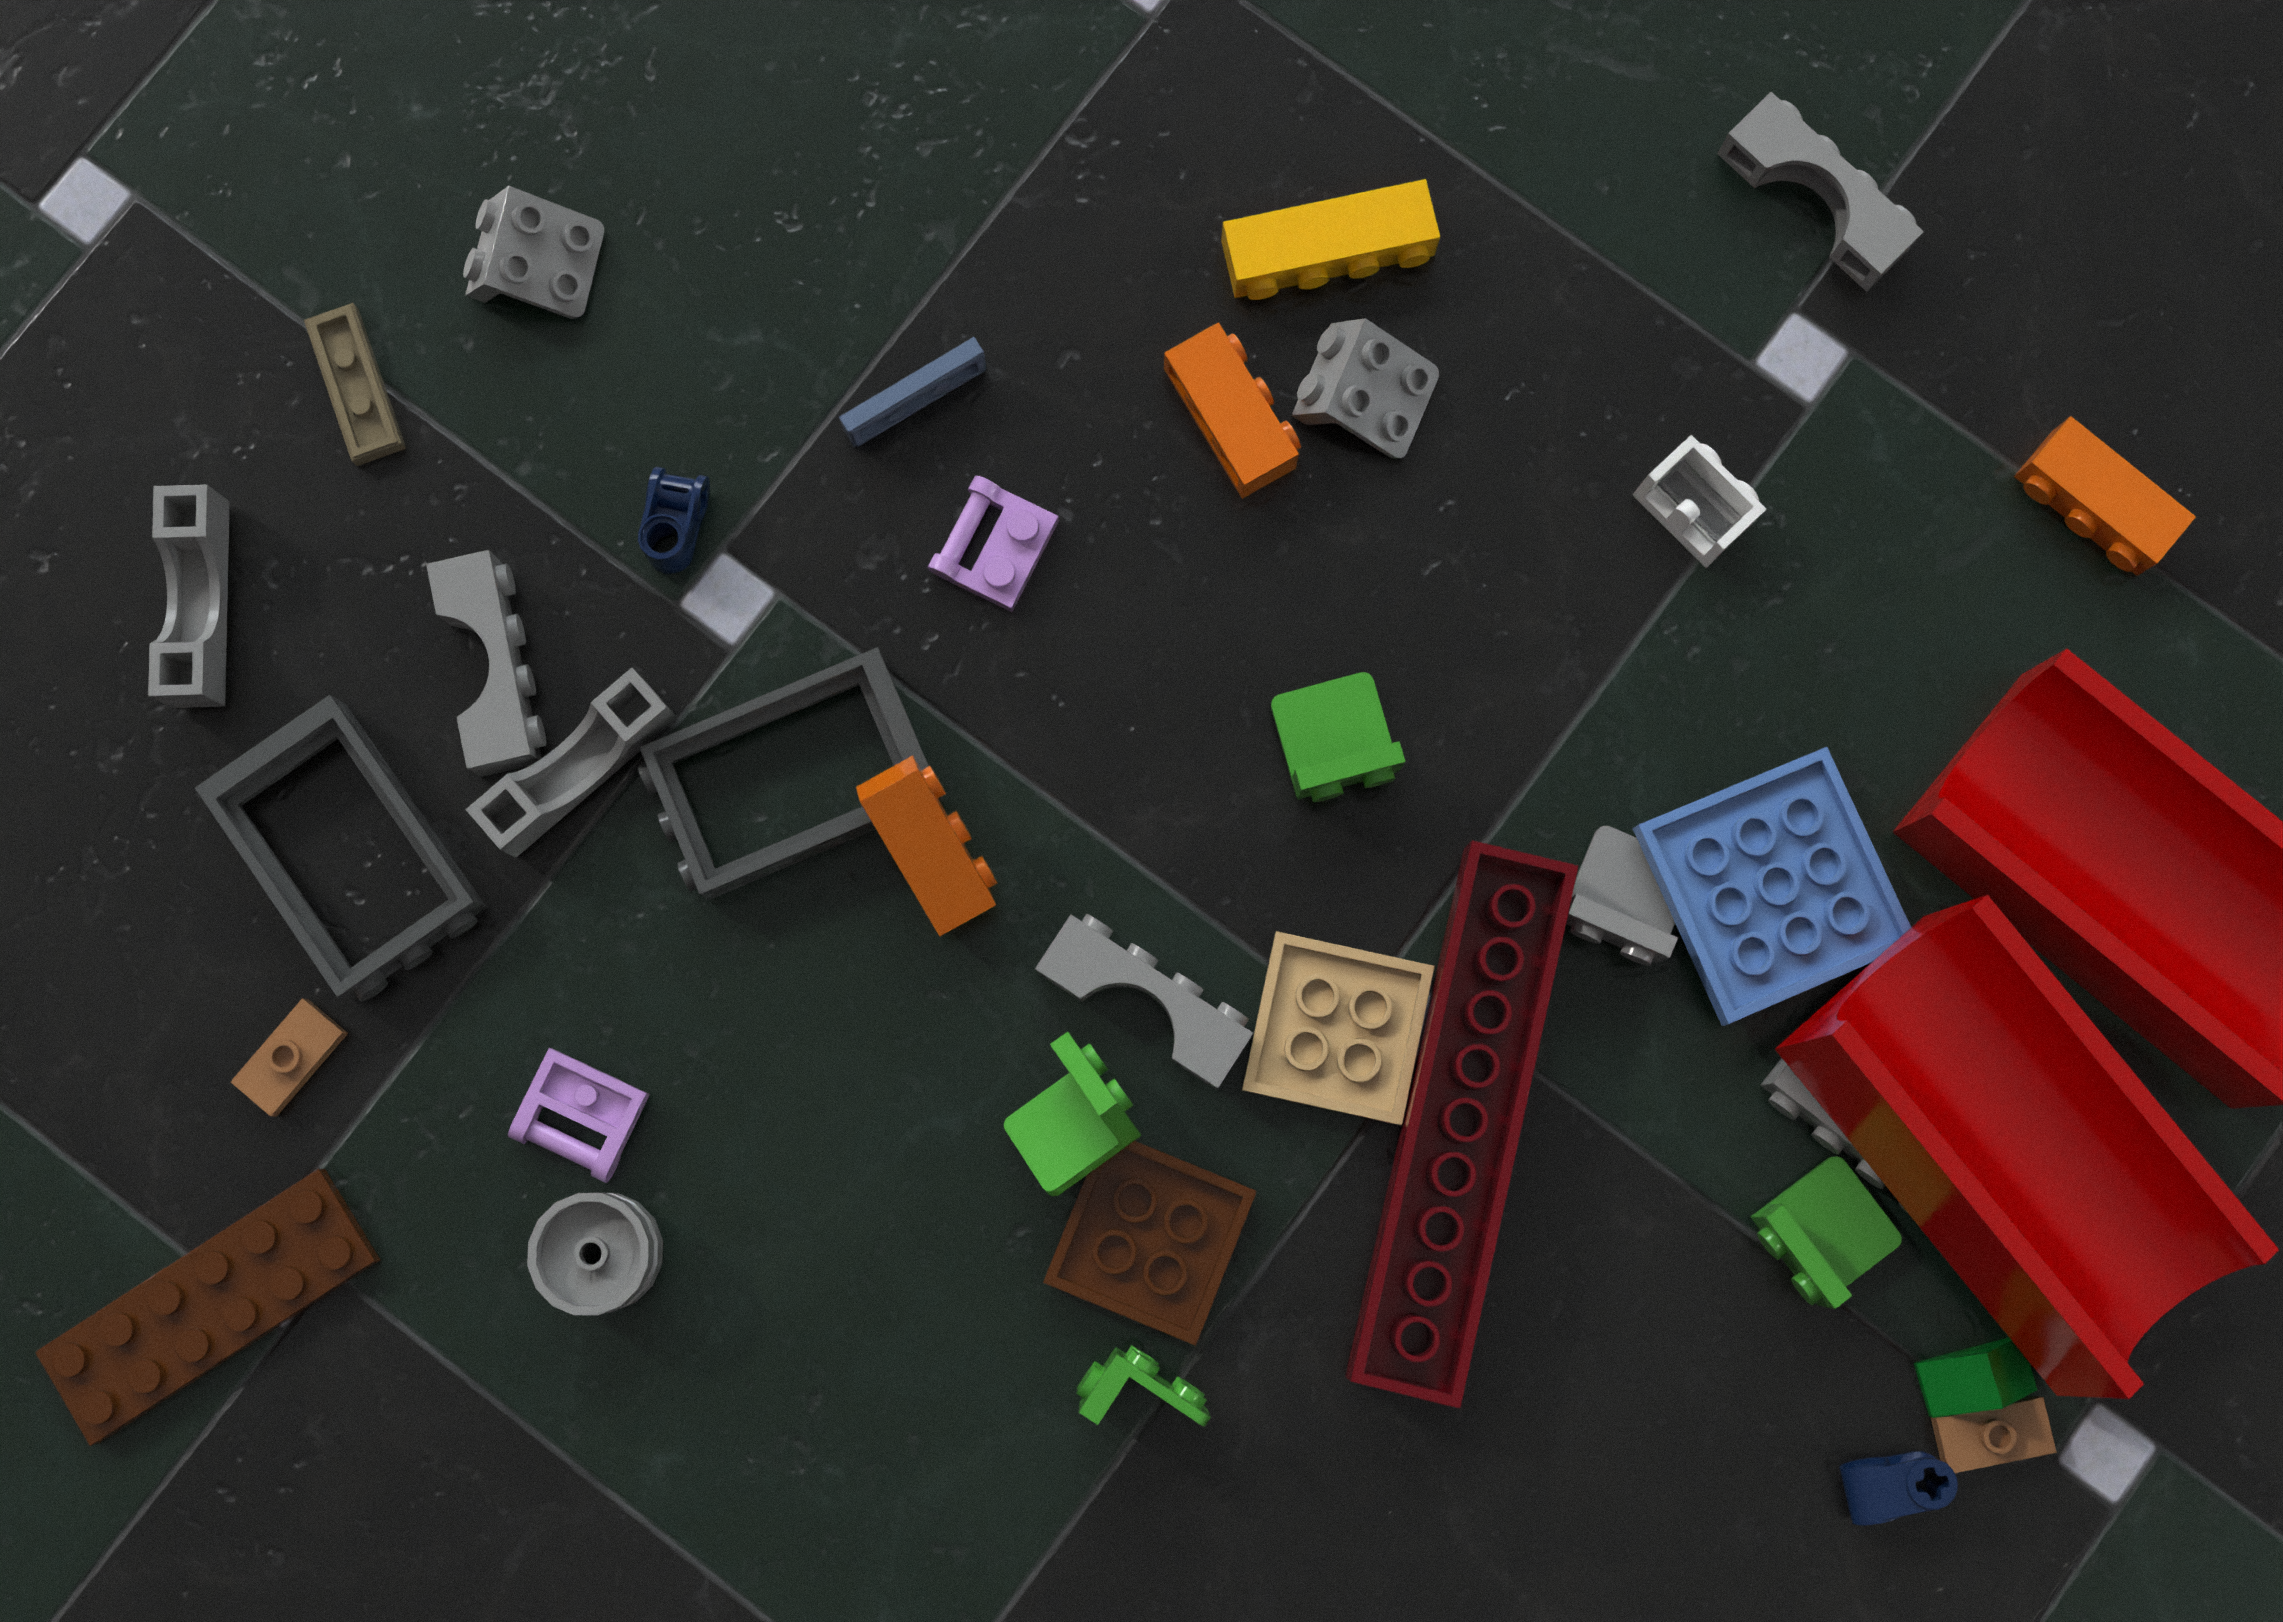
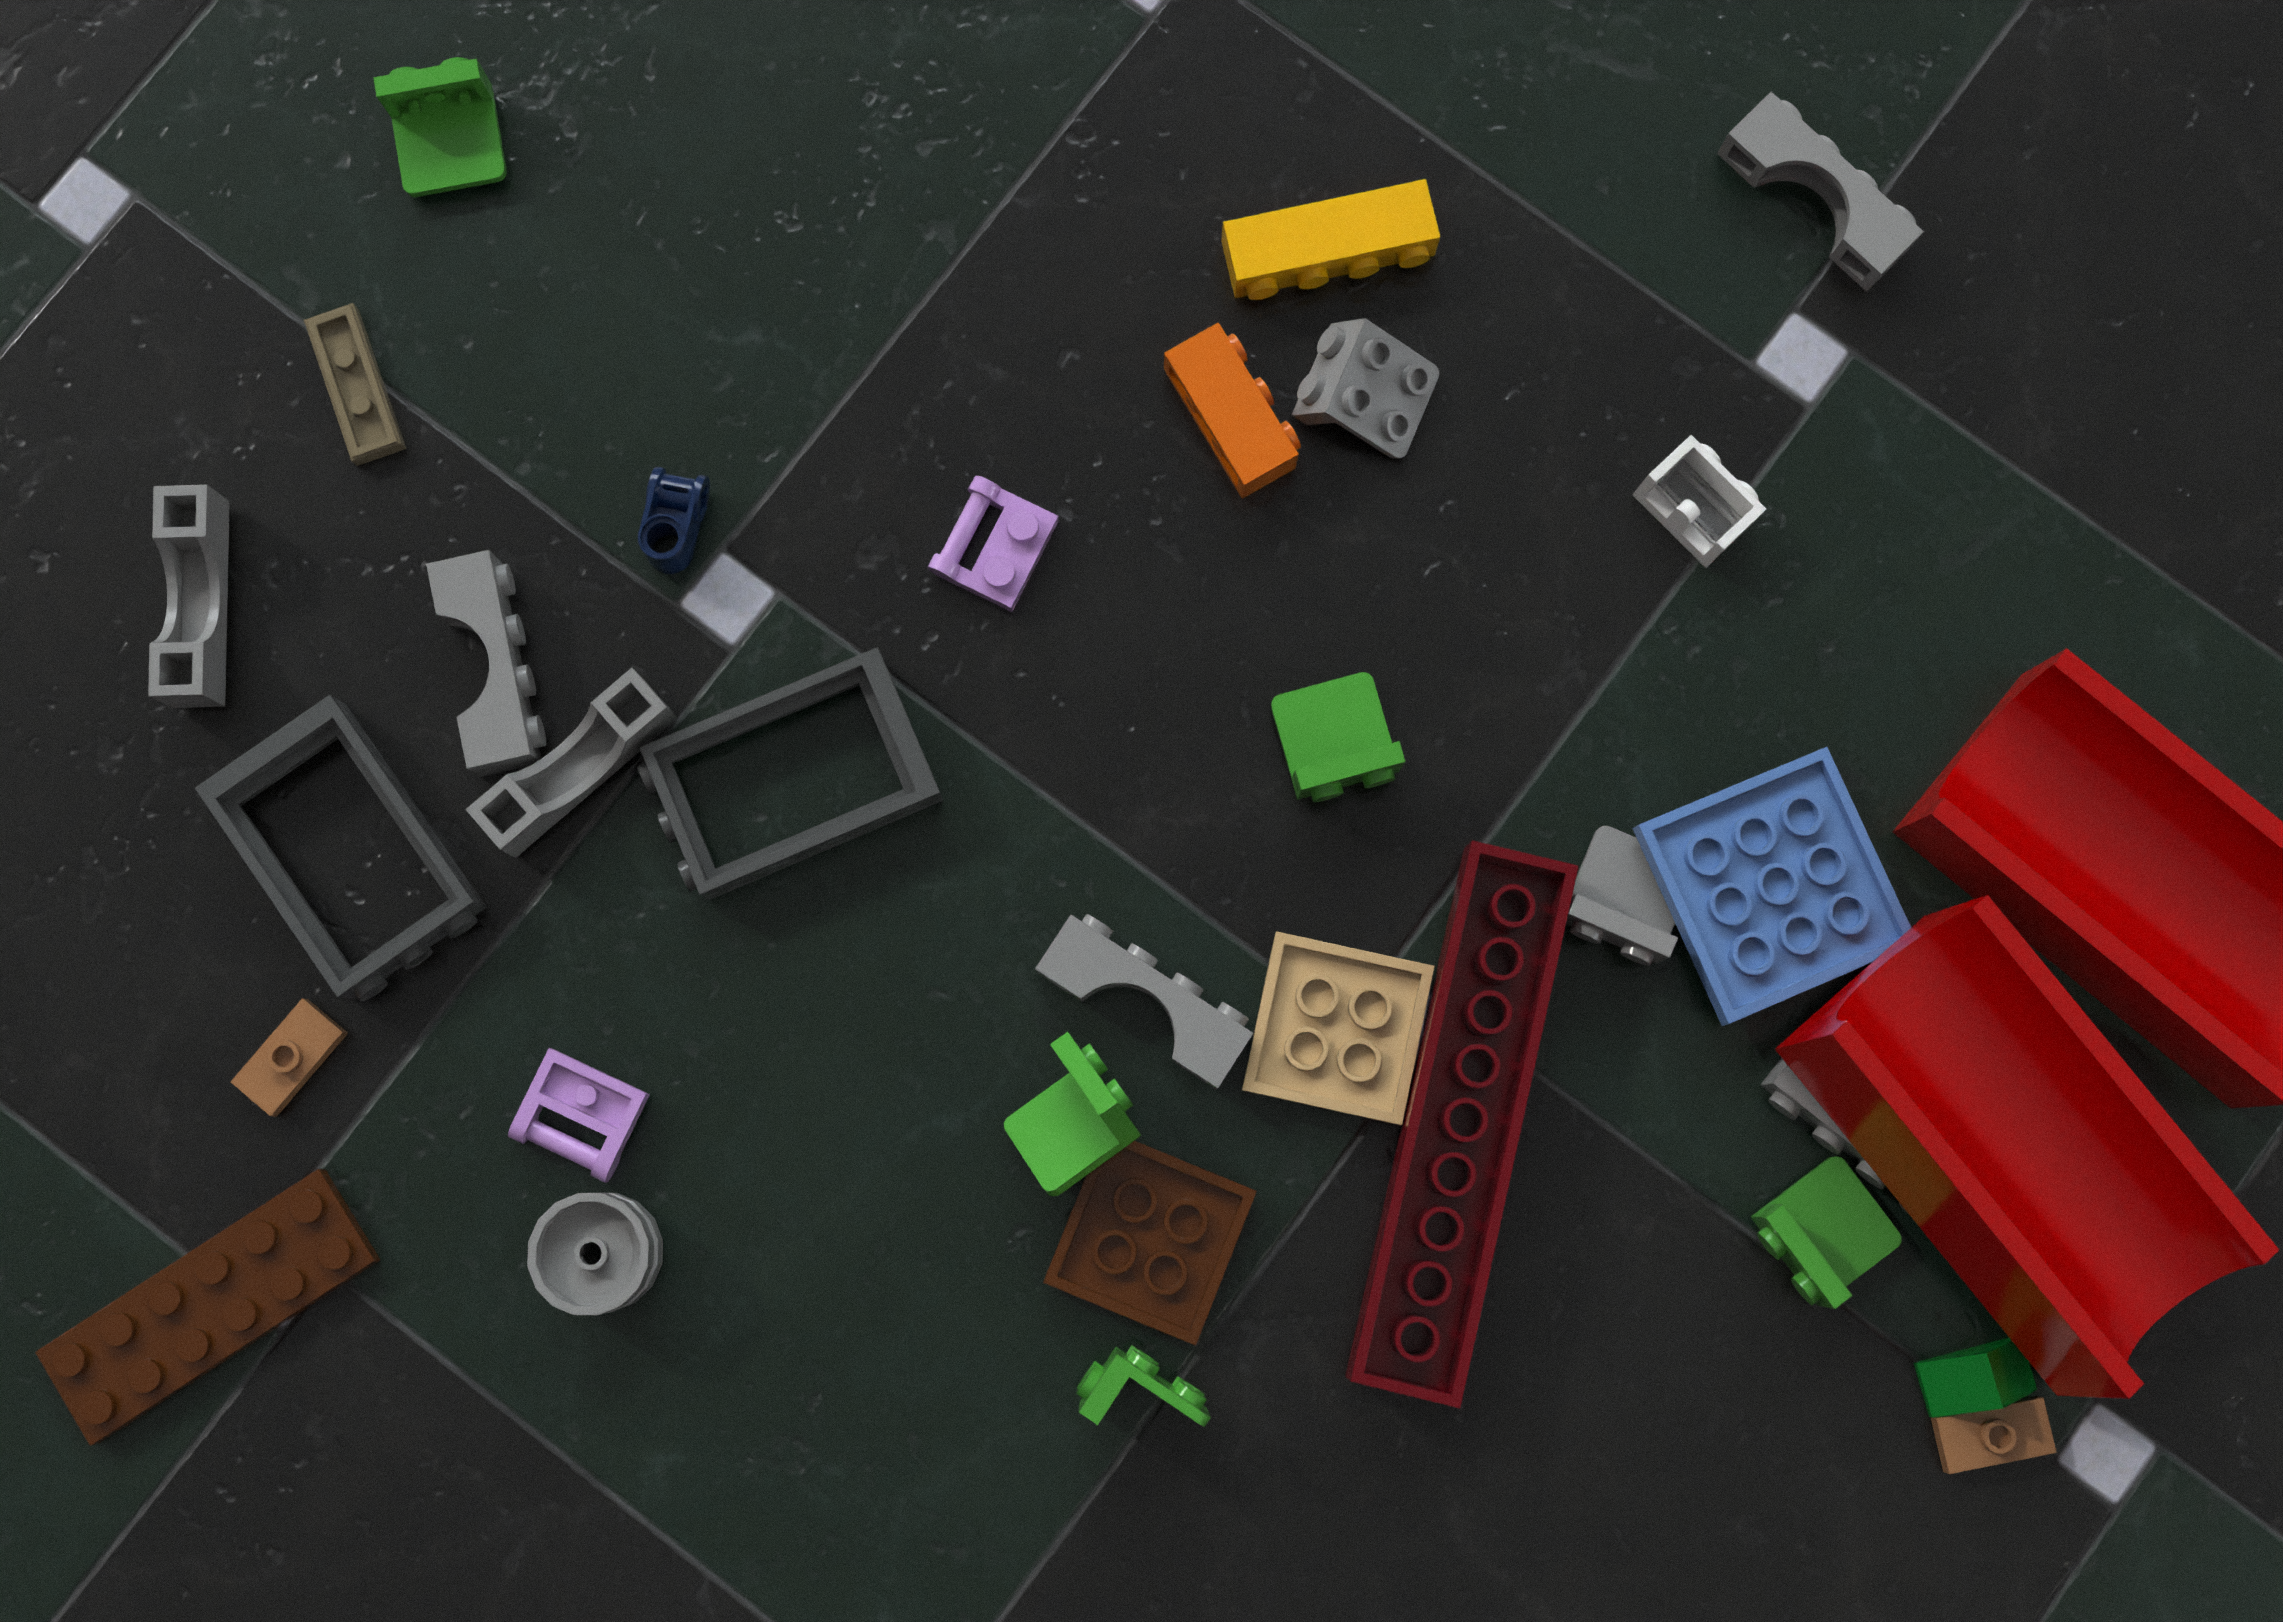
(443, 126): none -> bright green bracket
(533, 253): light grey bracket -> none
(914, 392): sand blue tile -> none
(928, 844): orange brick -> none
(1887, 1489): dark blue piece -> none
(2104, 497): orange brick -> none

